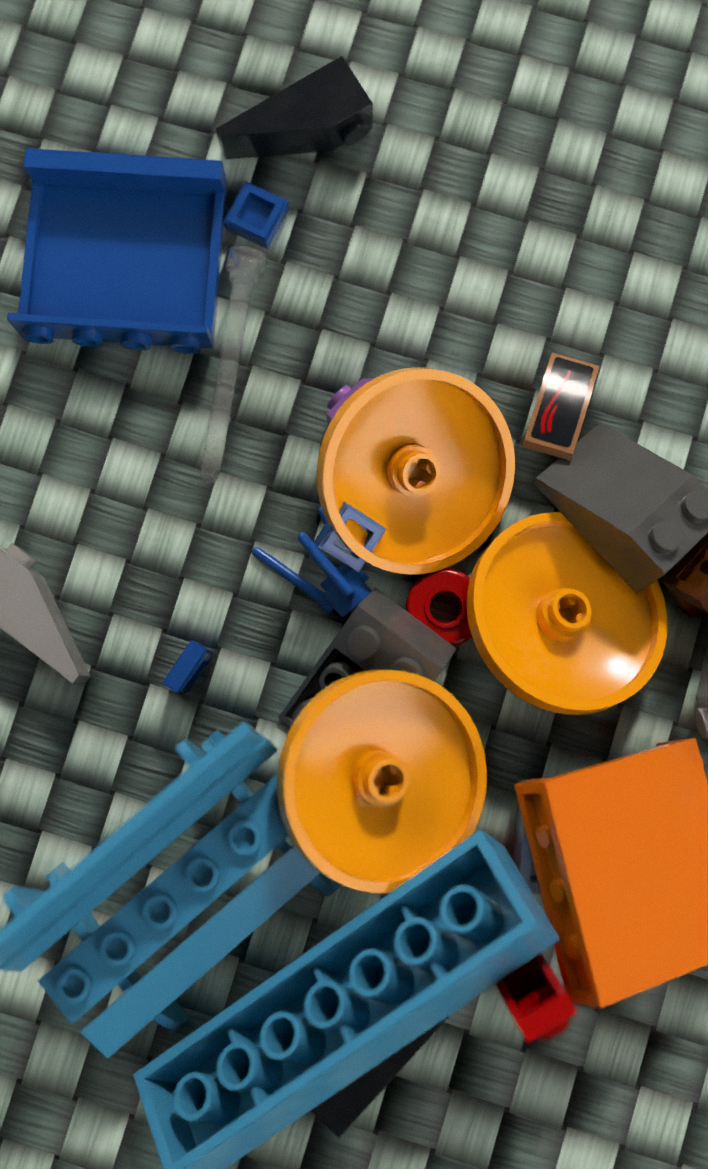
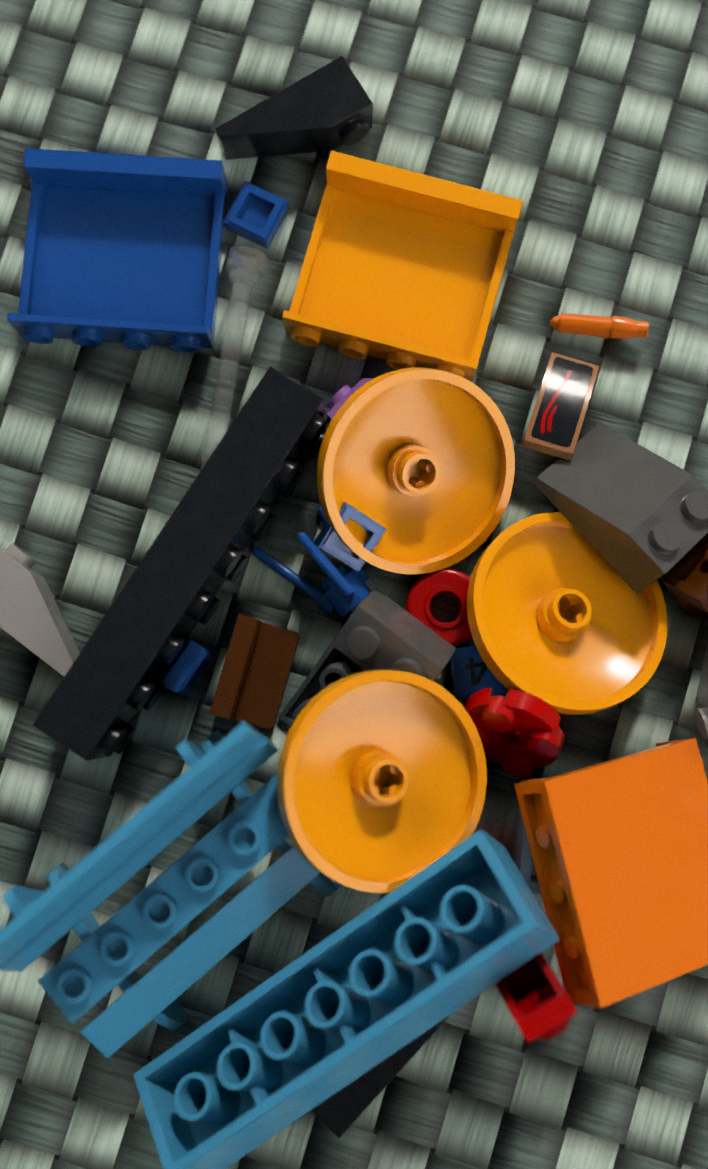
(186, 569): none -> black brick
(255, 672): none -> reddish brown panel
(402, 267): none -> light orange panel
(471, 674): none -> blue tile
(516, 730): none -> red plate
(600, 326): none -> orange piece

